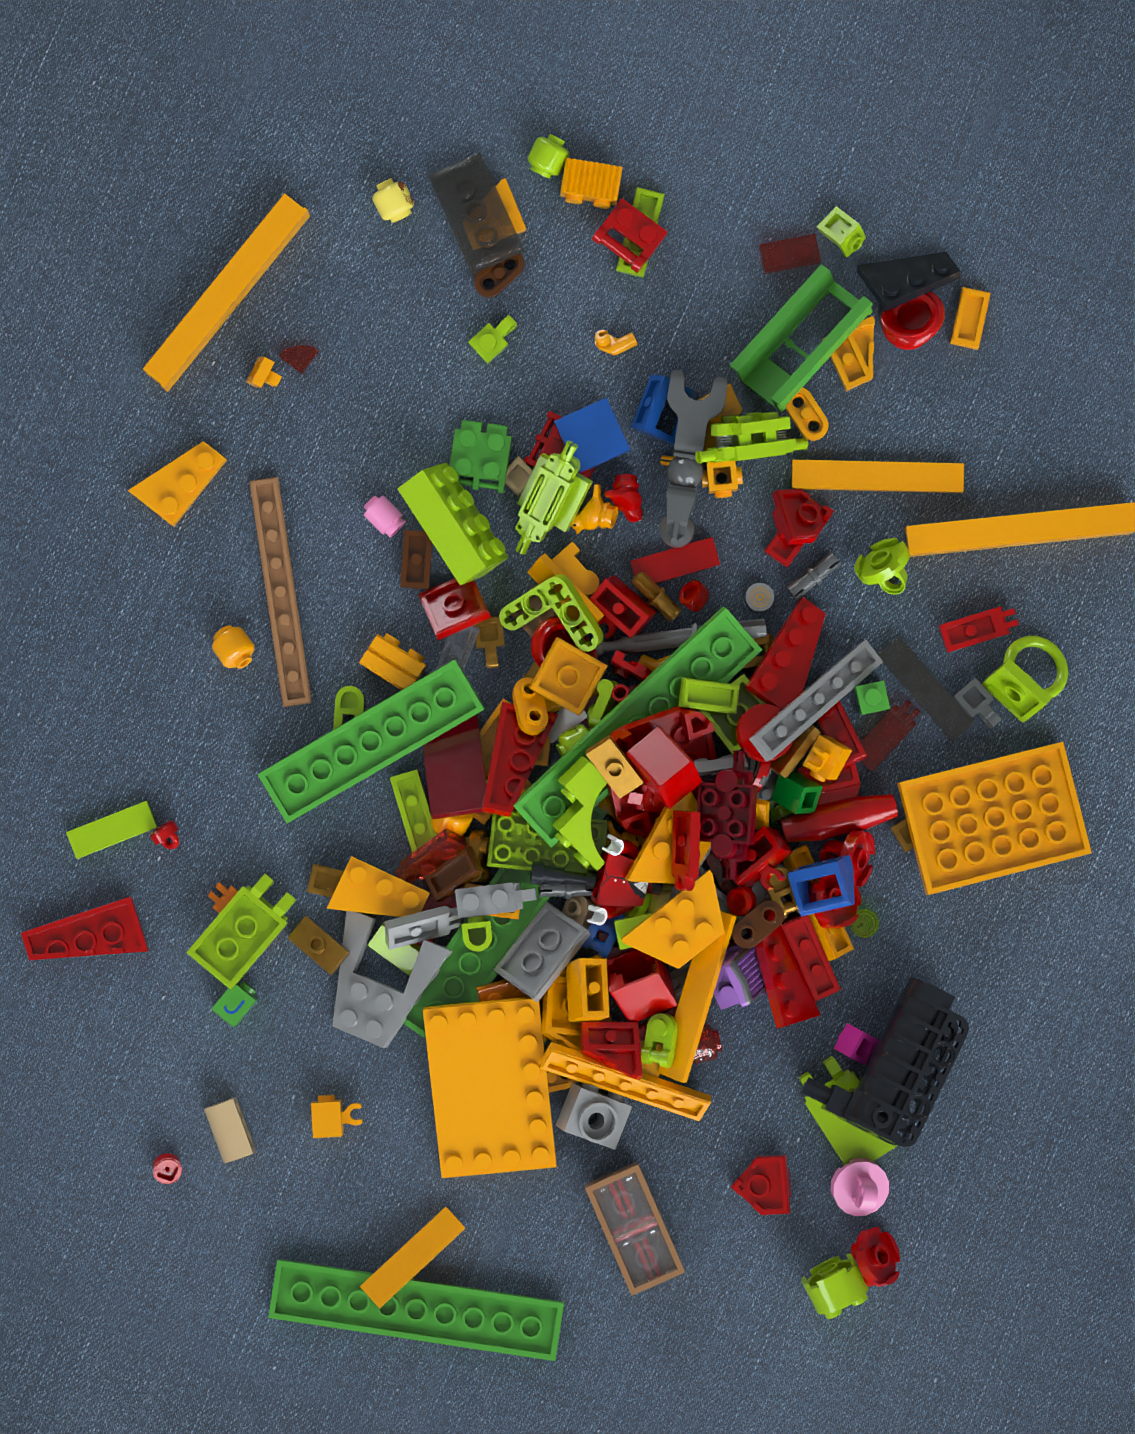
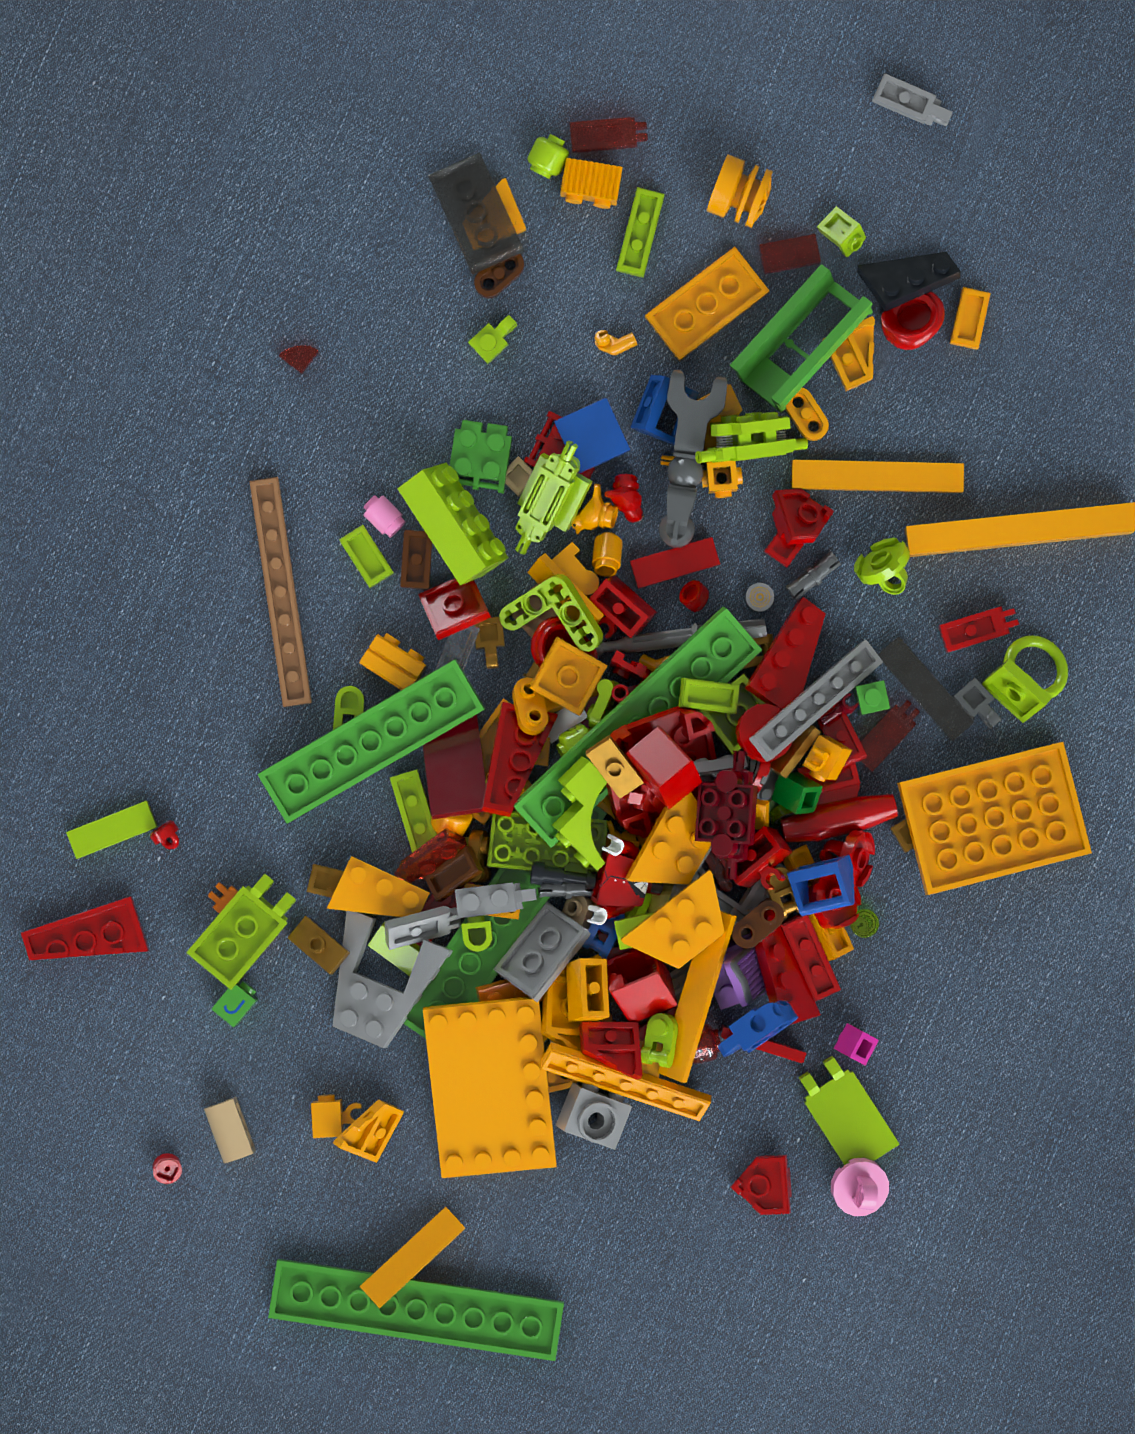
(179, 483): light orange wing -> none
(226, 292): light orange tile -> none
(233, 647): light orange head -> none
(261, 373): light orange tile -> none
(366, 556): none -> lime tile
(371, 1131): none -> light orange wing
(393, 200): light yellow head -> none
(606, 134): none -> clear red hinge
(607, 554): none -> light orange brick
(634, 1228): clear brick -> none
(635, 228): red plate -> none
(656, 596): pearl gold axle -> none
(685, 848): red hinge -> none
(707, 303): none -> light orange tile
(740, 191): none -> light orange wheel
(741, 901): red tile -> none
(758, 1027): none -> blue piece
(772, 1047): none -> red tile
(835, 1286): lime brick -> none
(842, 708): none -> dark red hand
(876, 1269): red plate -> none
(898, 1068): black piece -> none
(910, 101): none -> light grey hinge

